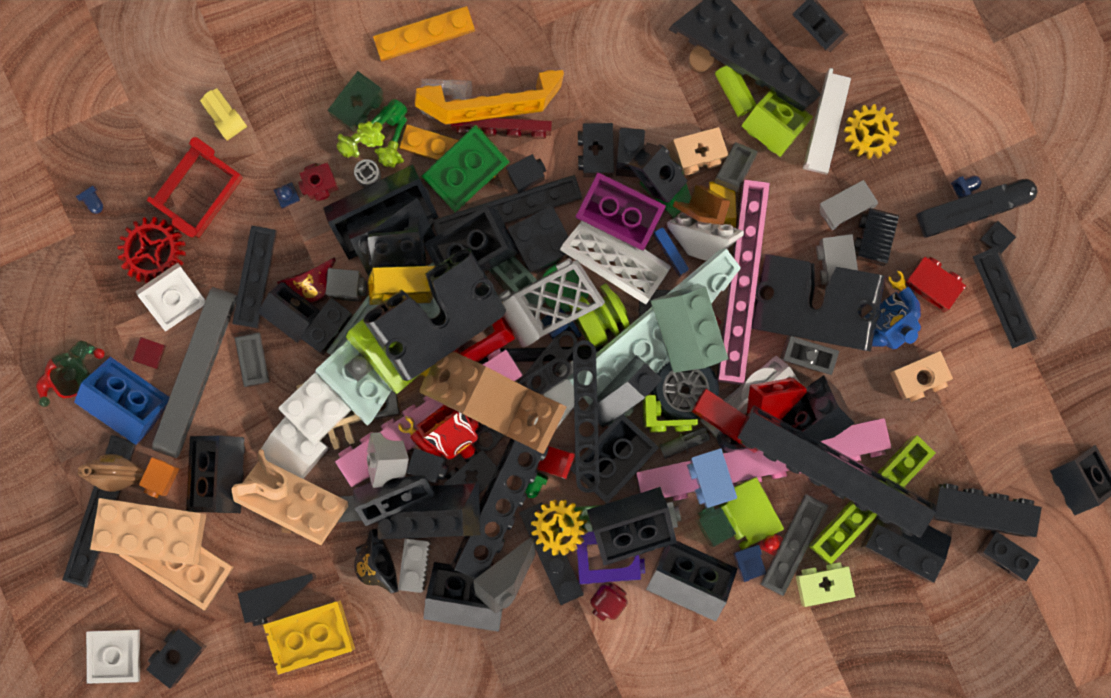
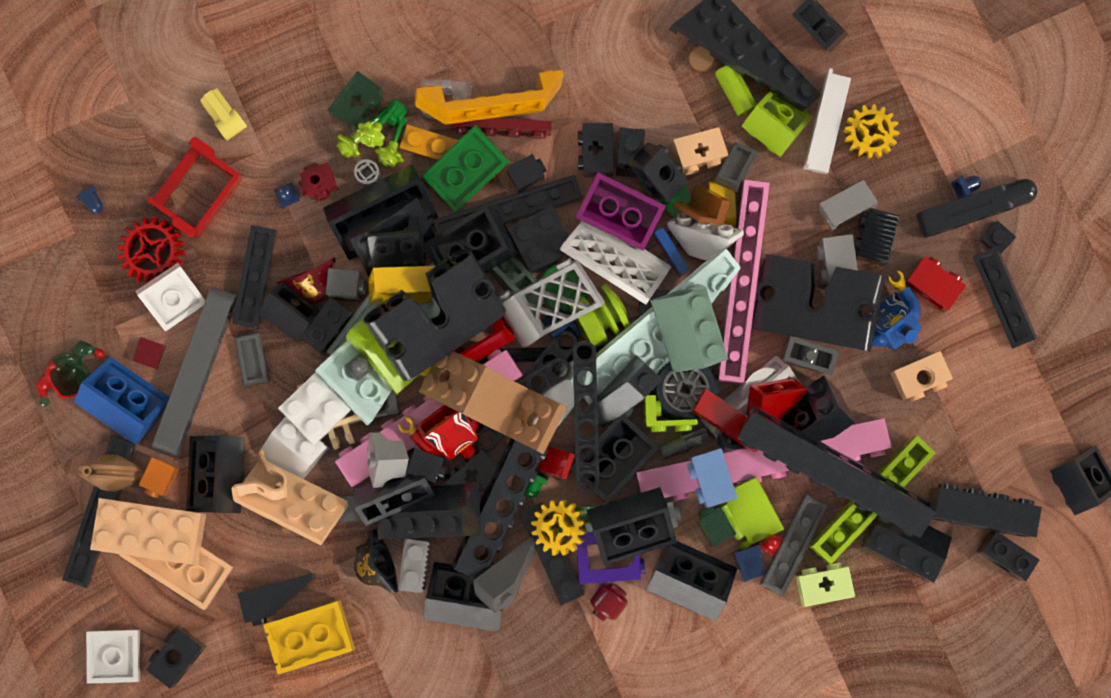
(424, 33): light orange plate -> none

